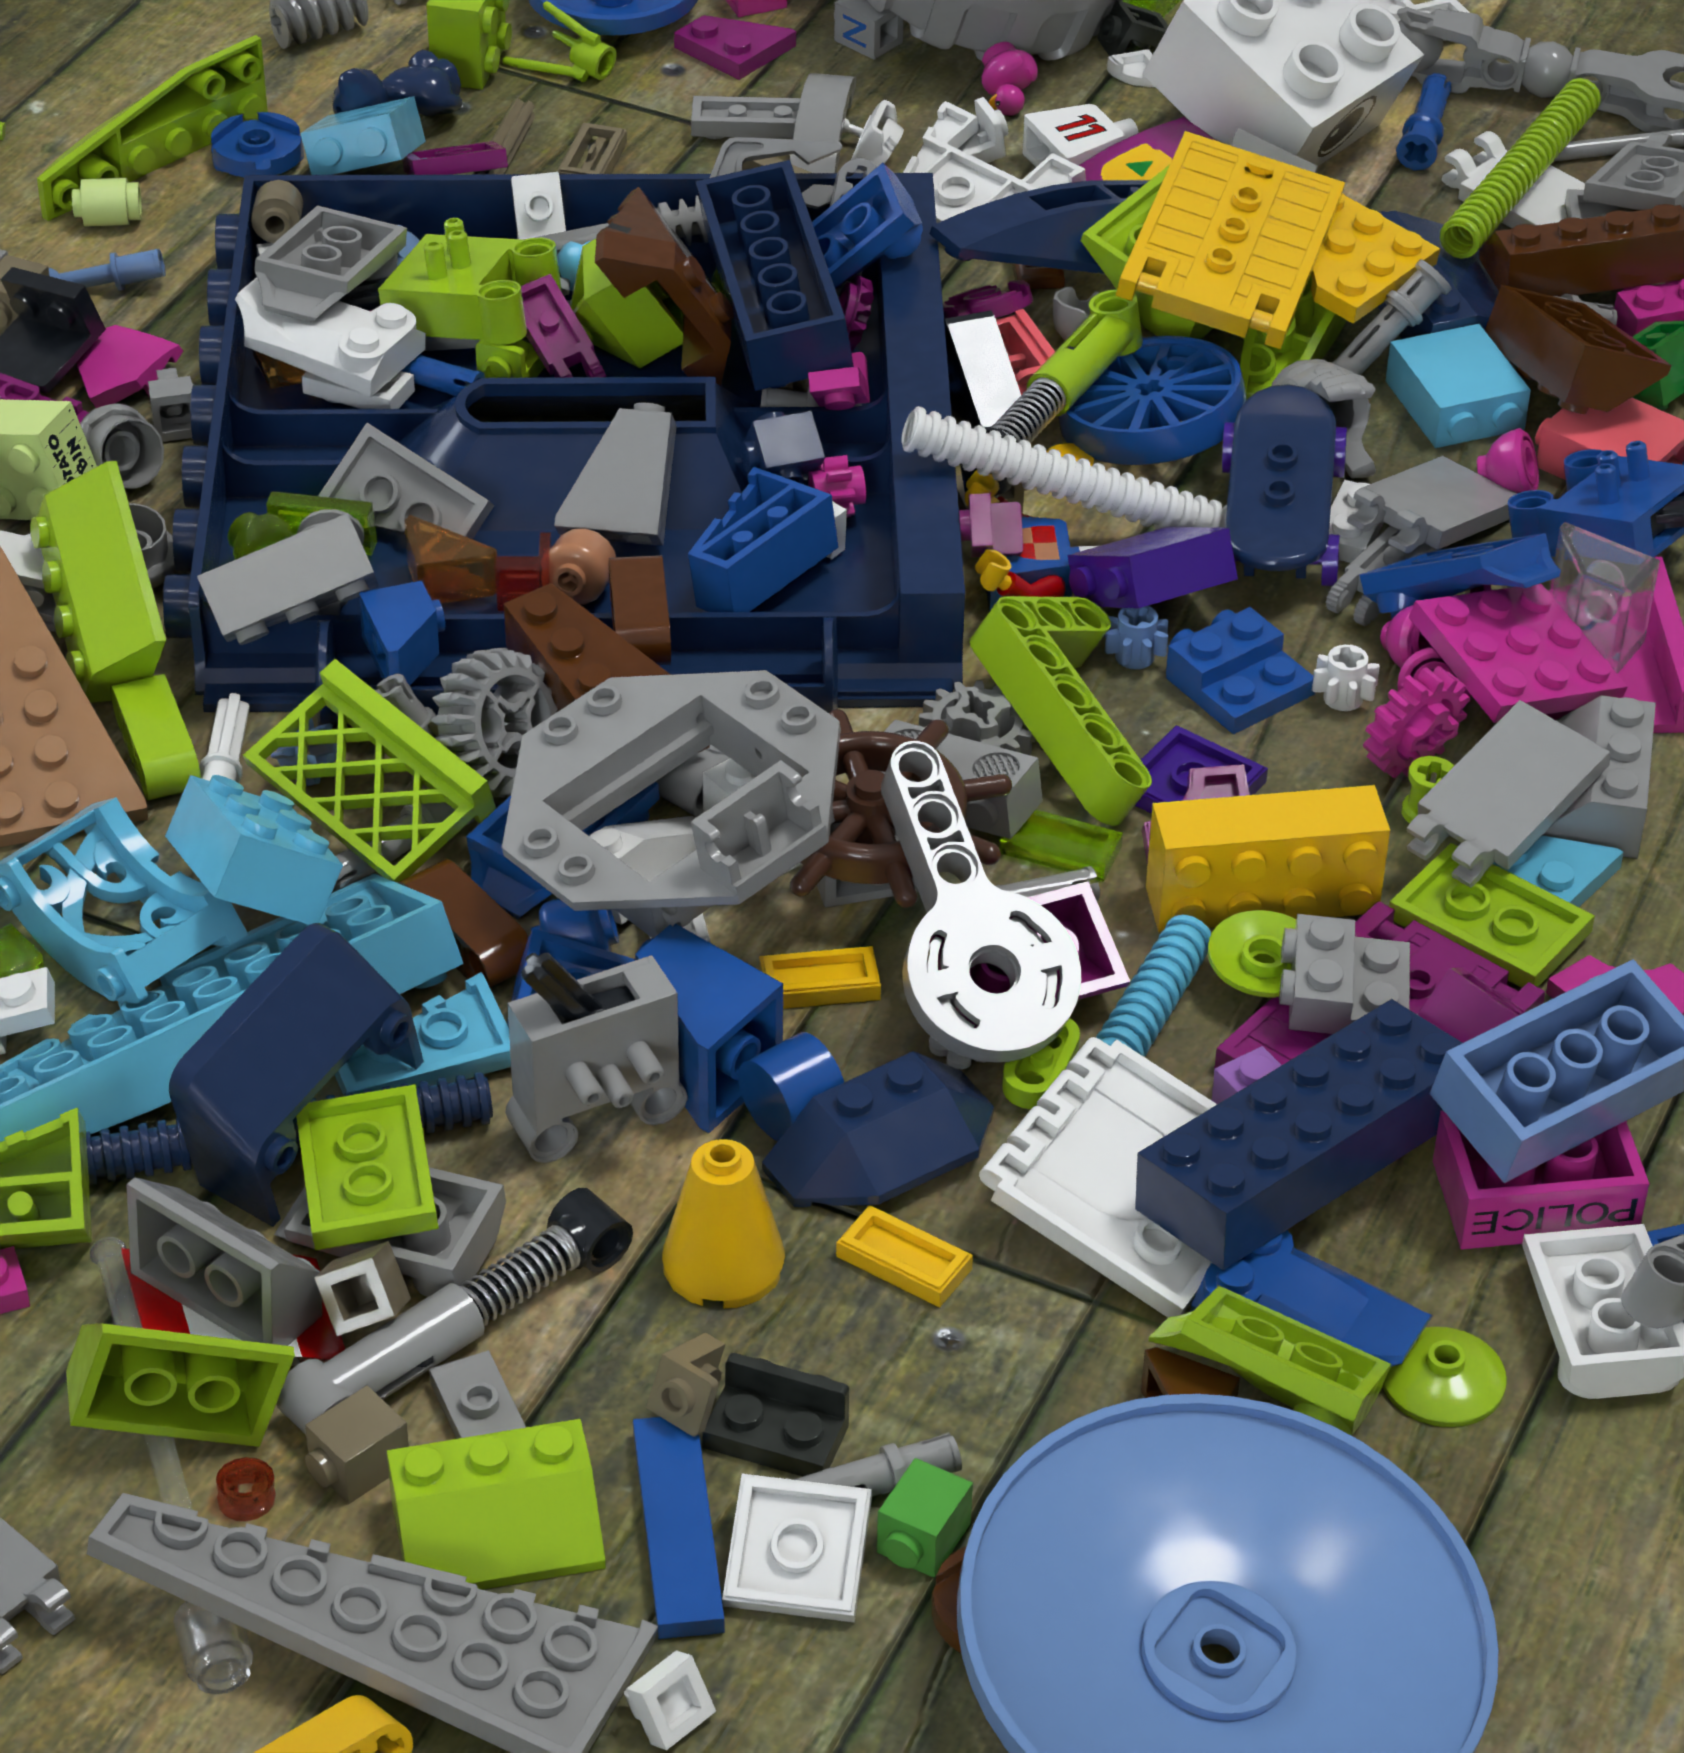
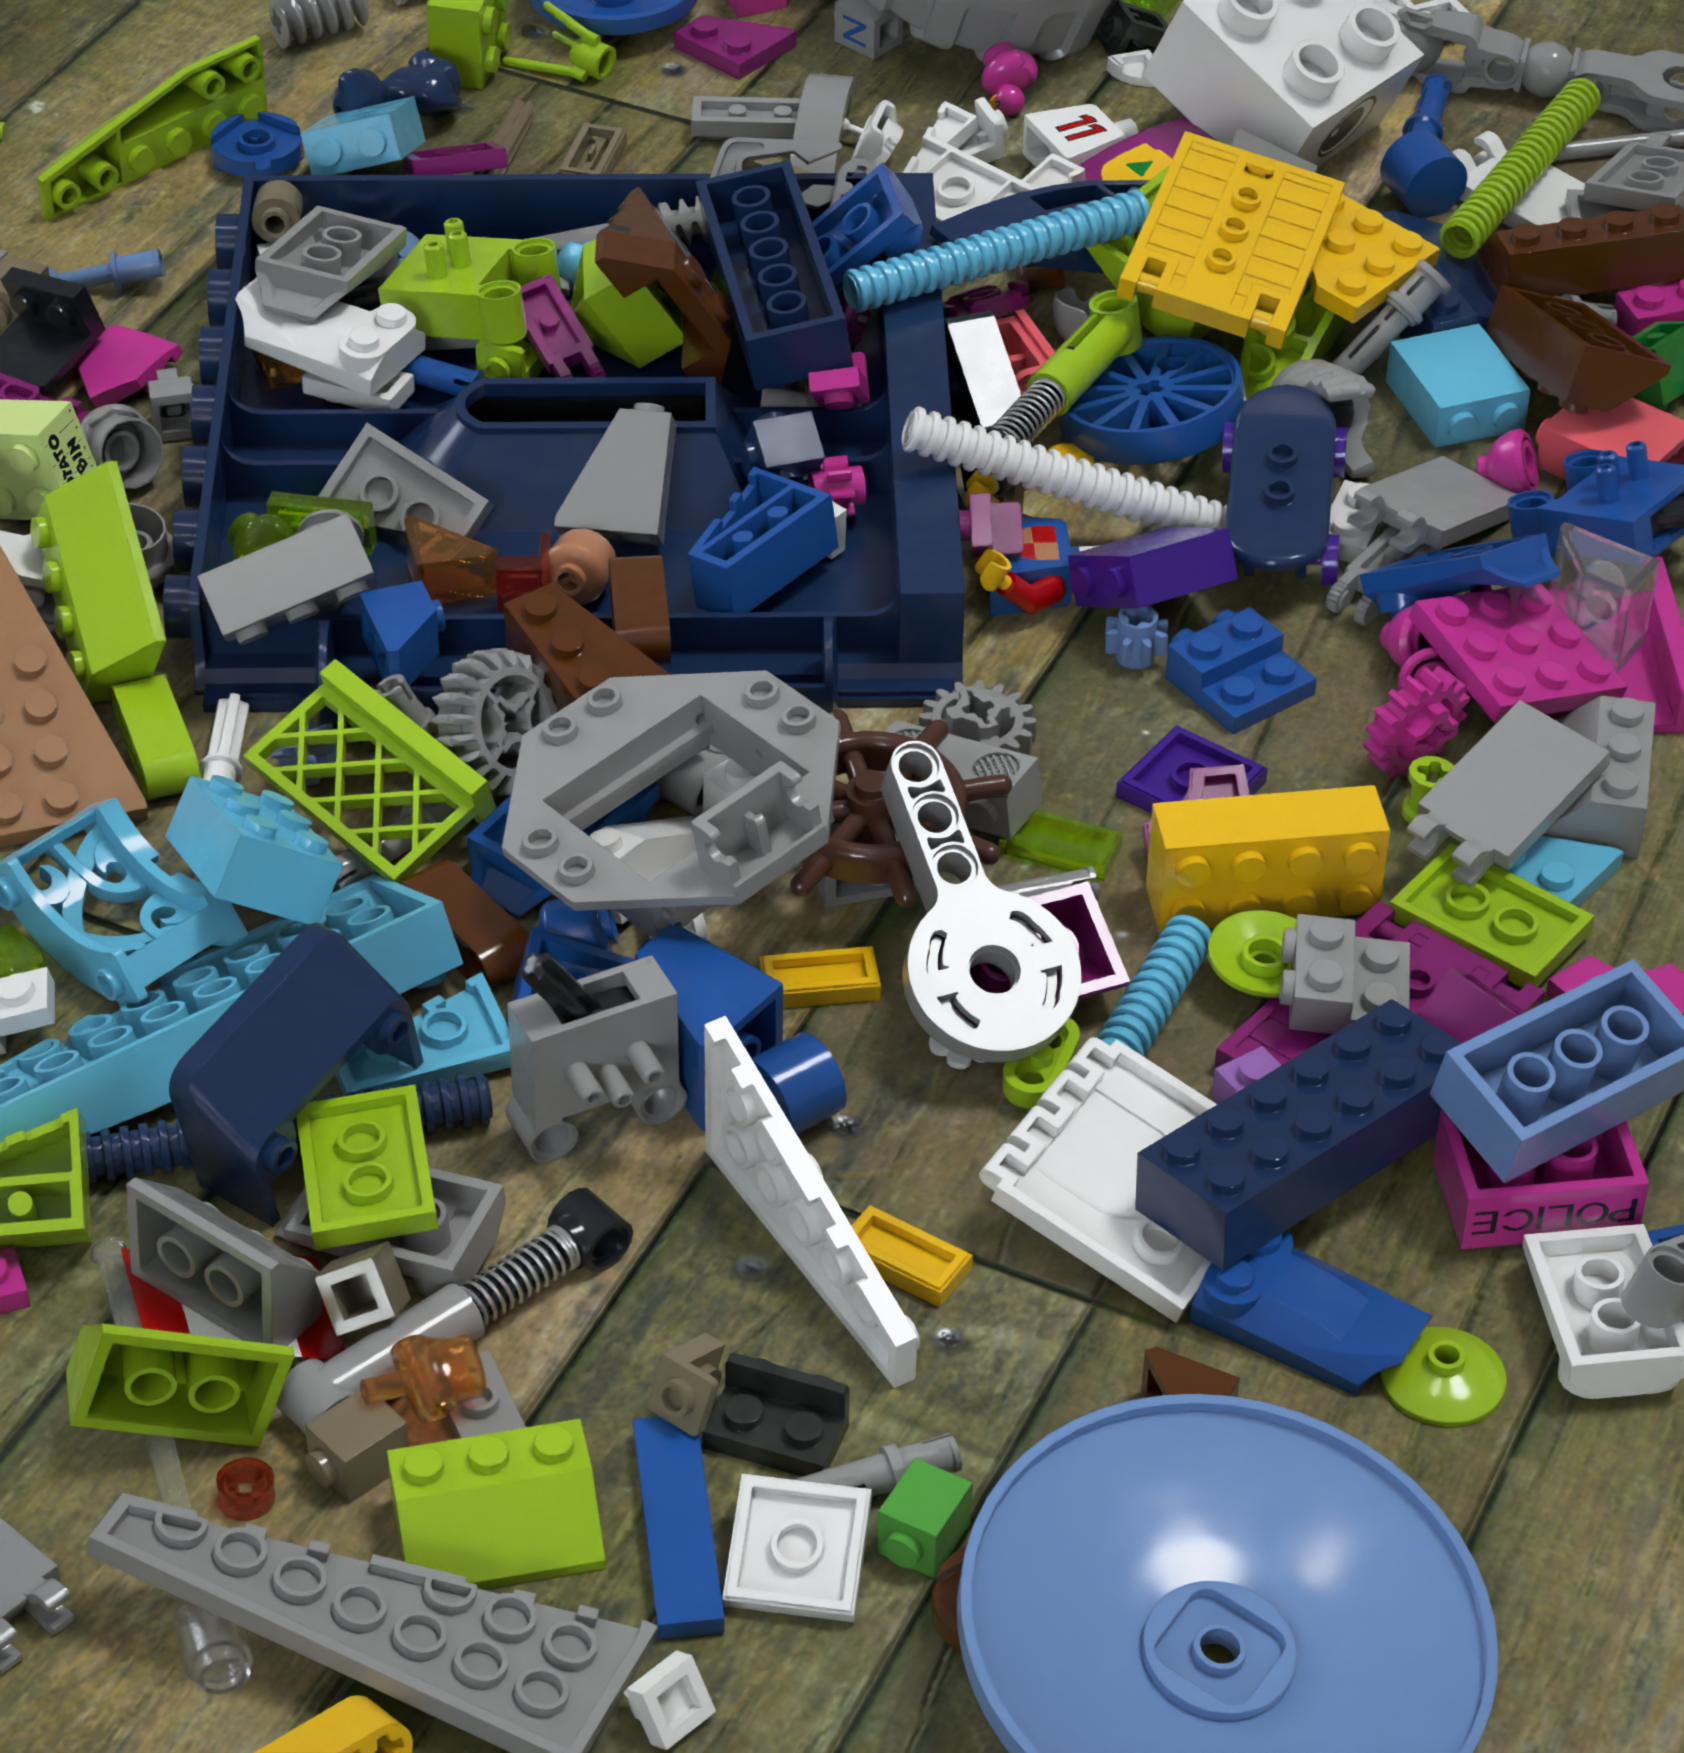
(107, 202): yellowish green brick -> none
(431, 1375): none -> clear orange piece
(538, 205): white bracket -> none
(723, 1230): yellow cone -> none
(787, 1192): none -> white wing
(880, 1134): dark blue wedge -> none
(995, 251): none -> medium azure piece
(1032, 657): lime beam -> none
(1280, 1357): lime slope -> none
(1345, 677): white gear -> none
(1423, 173): none -> blue piece

